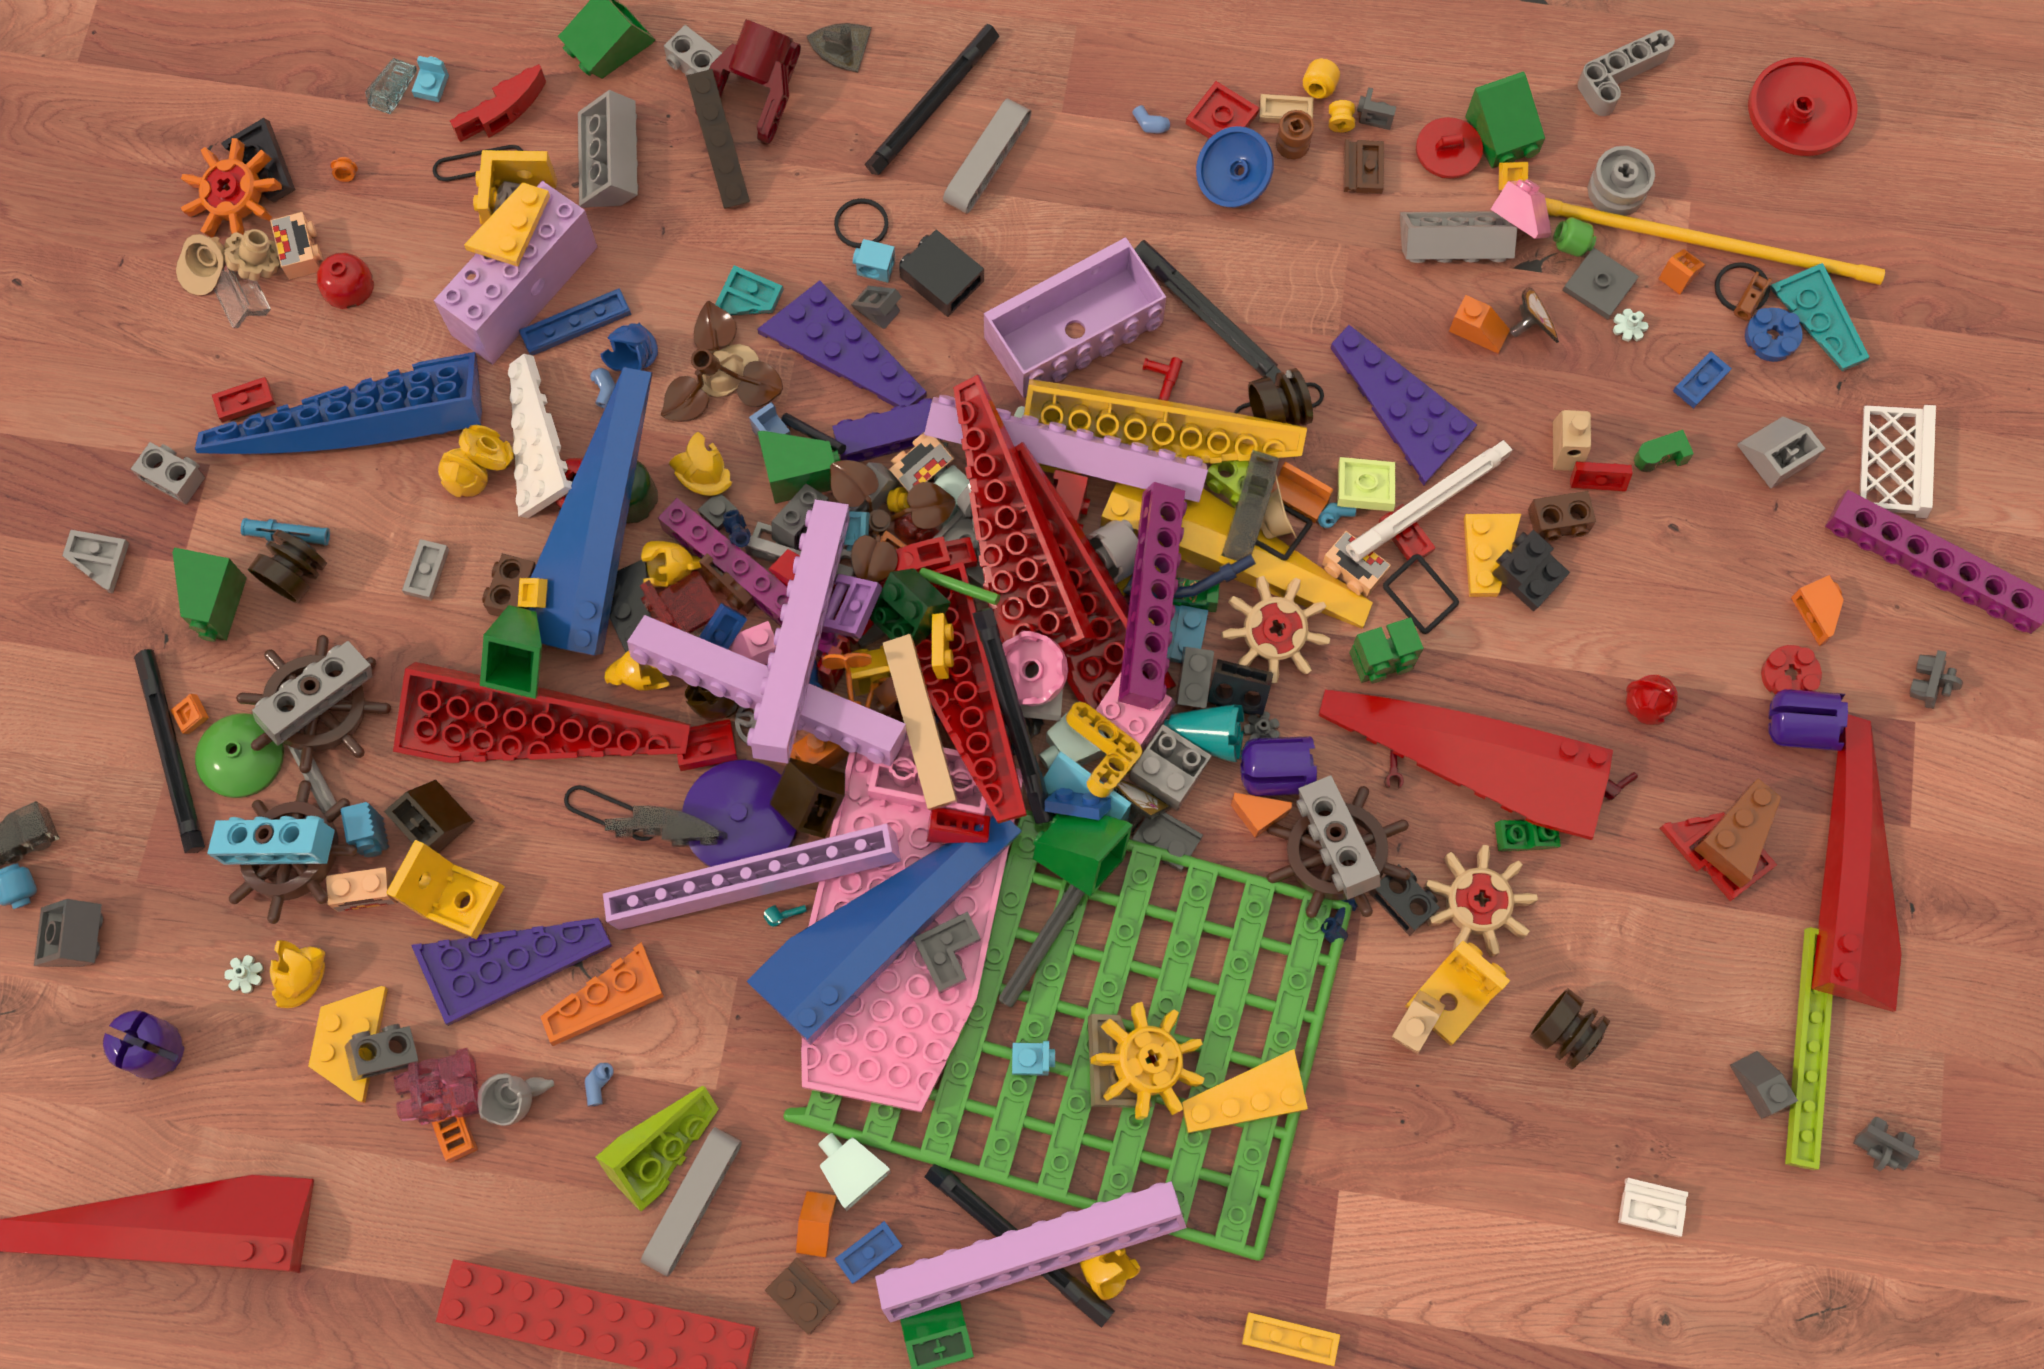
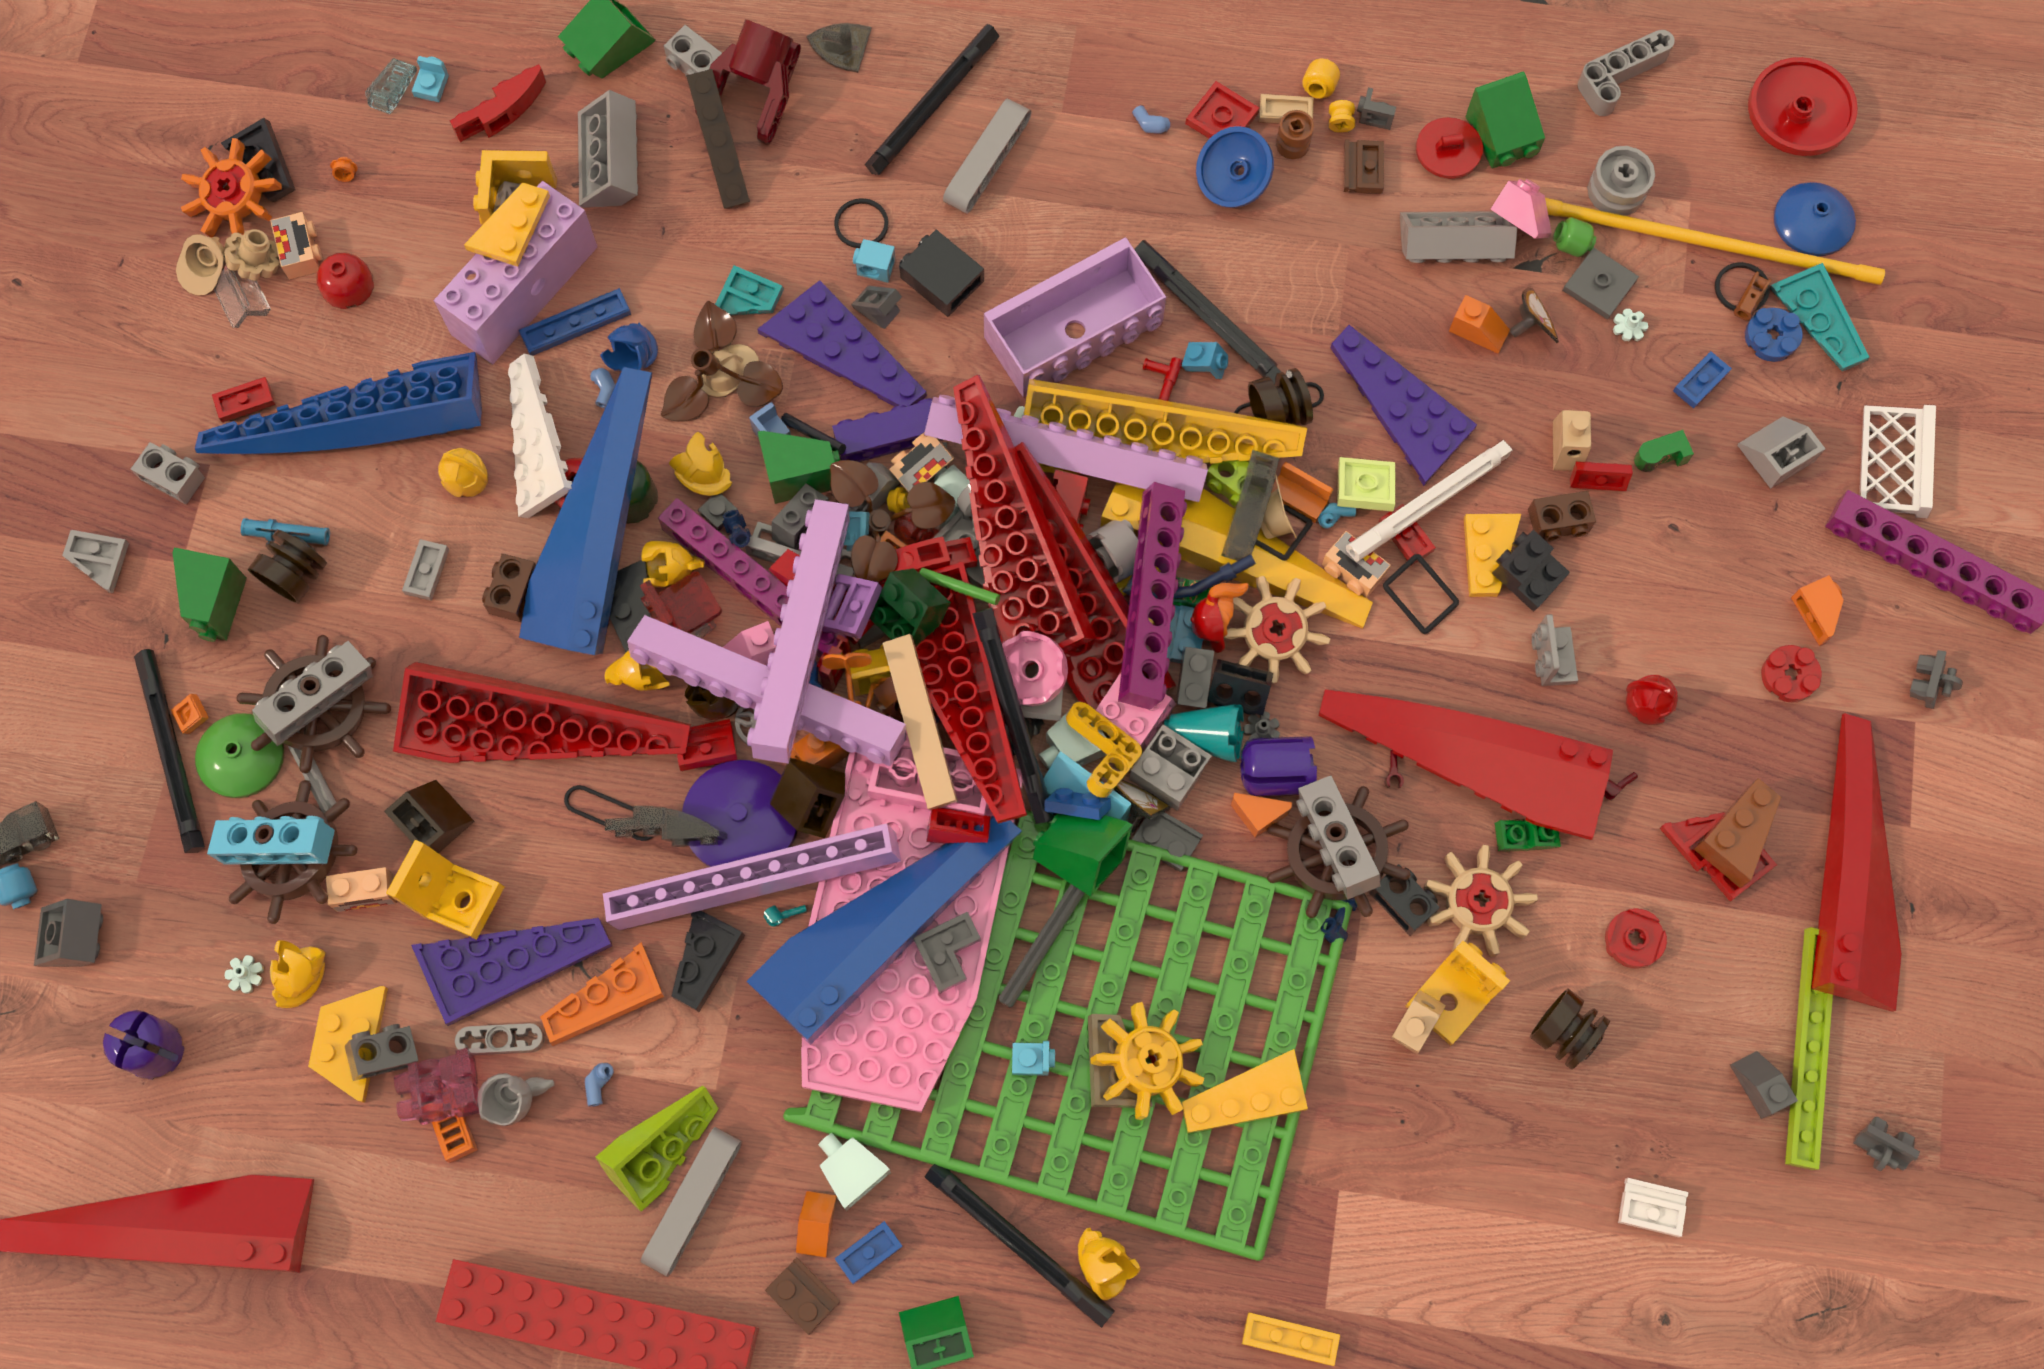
(364, 829): dark azure brick -> none
(464, 156): black piece -> none
(485, 447): yellow tile -> none
(512, 653): green slope -> none
(522, 1046): none -> light grey beam
(532, 593): yellow plate -> none
(705, 957): none -> black wing
(718, 581): reddish brown wing -> none
(723, 626): blue plate -> none
(941, 655): yellow plate -> none
(1030, 1251): lavender brick -> none
(1205, 358): none -> dark azure bracket
(1215, 612): none -> hair
(1378, 656): green piece -> none
(1512, 172): yellow plate -> none
(1555, 654): none -> light grey bracket
(1620, 946): none -> red plate
(1681, 270): orange slope -> none
(1806, 227): none -> blue dish
(1807, 719): dark purple cylinder -> none

